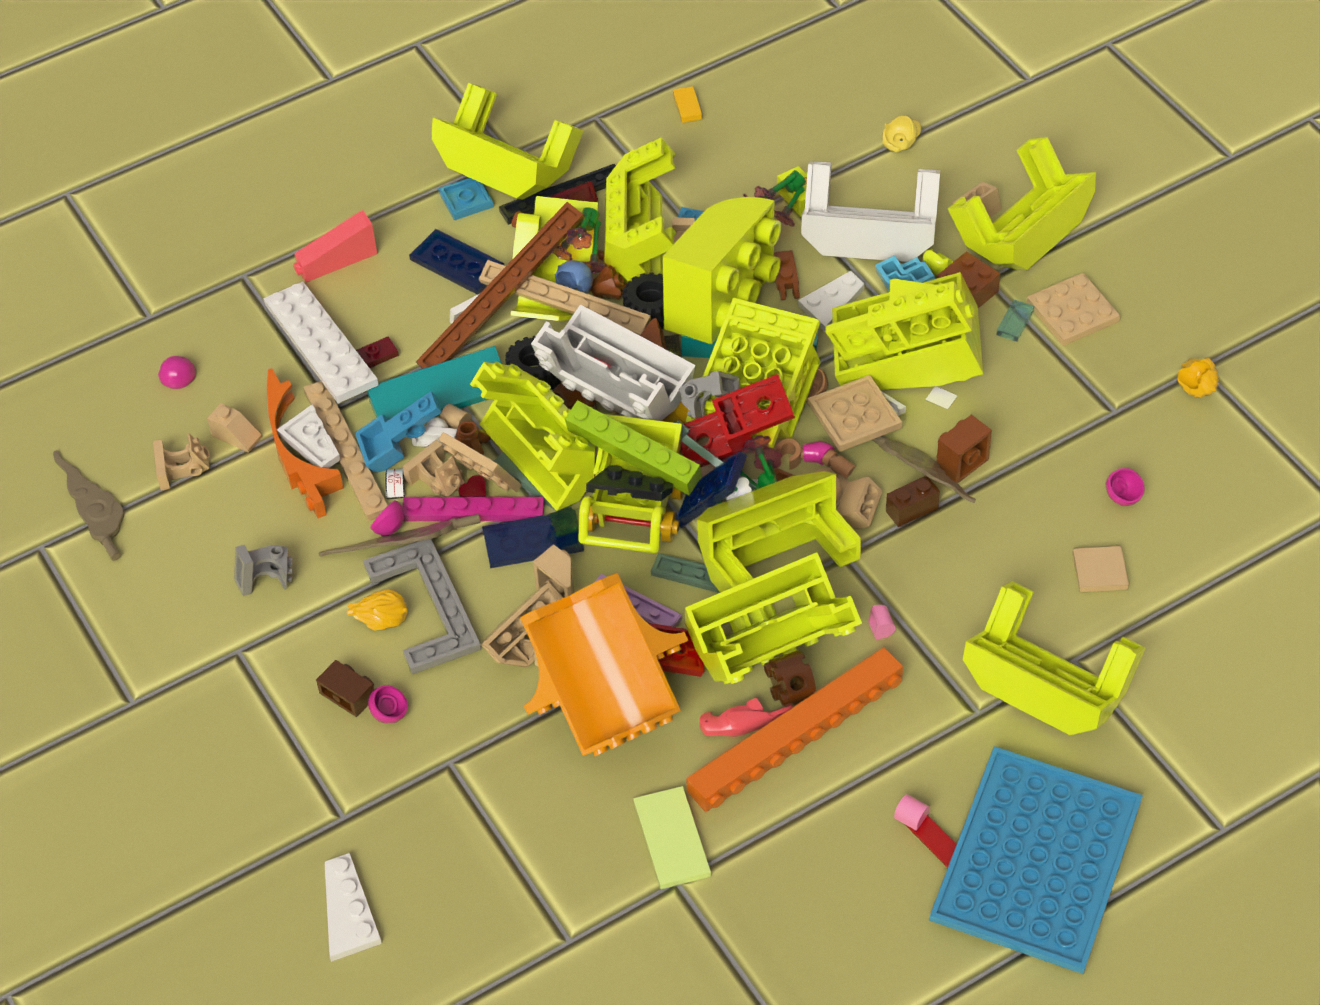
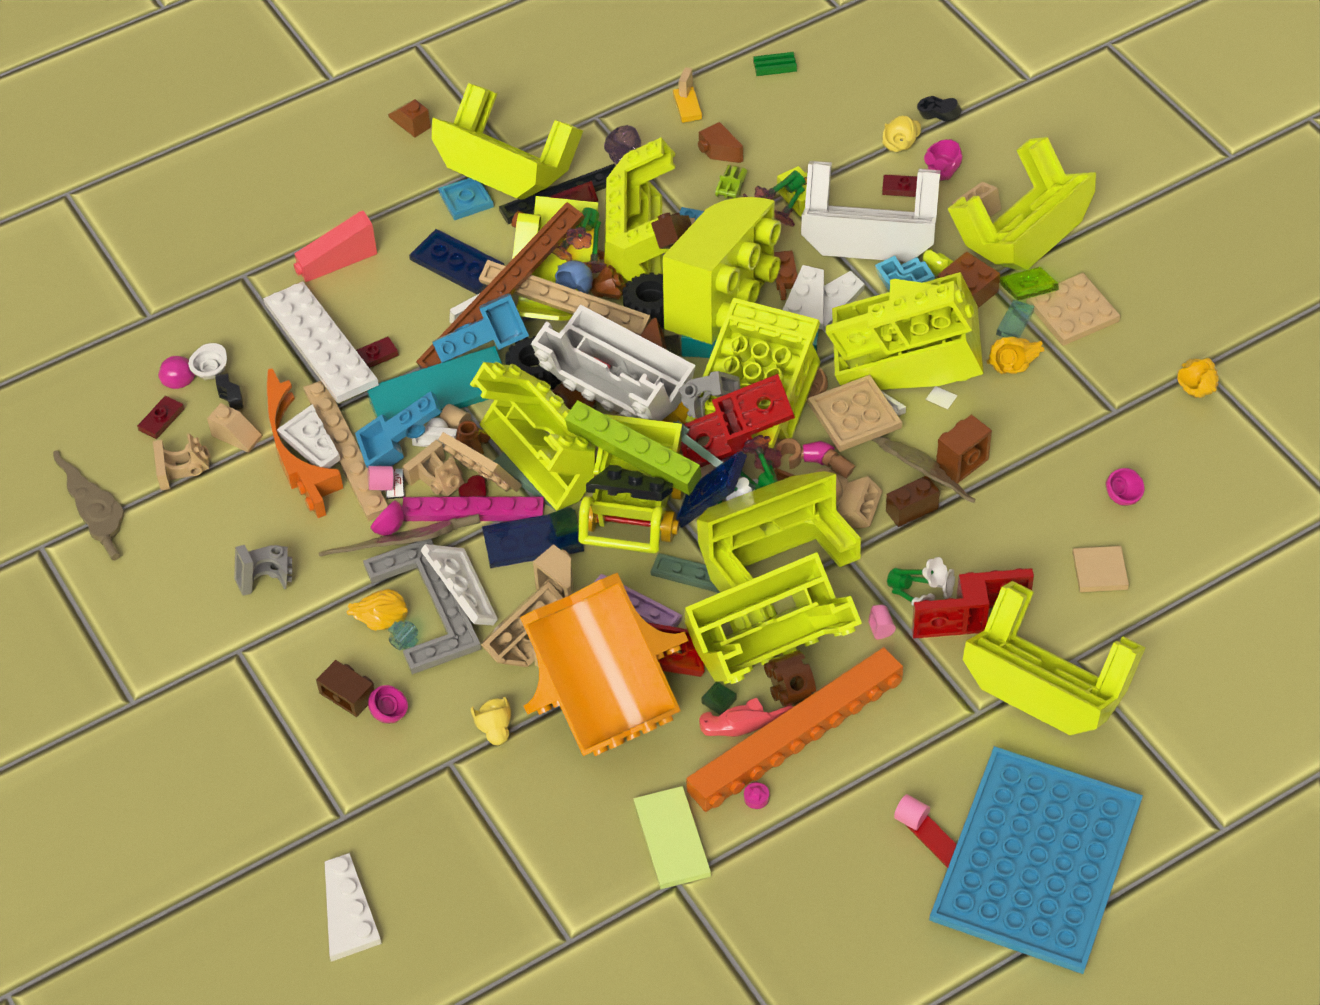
(160, 417): none -> dark red plate
(208, 361): none -> white piece
(229, 391): none -> black piece
(380, 477): none -> bright pink brick
(403, 635): none -> clear light blue gear
(412, 118): none -> dark orange slope
(462, 581): none -> white wing
(493, 720): none -> light yellow piece
(499, 323): none -> dark azure plate
(621, 142): none -> hair
(670, 228): none -> reddish brown brick
(685, 82): none -> tan tile
(719, 698): none -> clear green plate
(720, 144): none -> dark orange slope
(731, 182): none -> lime arm
(756, 795): none -> dark pink tile
(775, 64): none -> green tile
(808, 294): none -> white wing
(899, 185): none -> dark red plate
(934, 573): none -> plant
(943, 109): none -> black piece
(944, 156): none -> dark pink hair
(970, 609): none -> red bracket
(1013, 354): none -> yellow hair
(1029, 283): none -> clear neon green tile

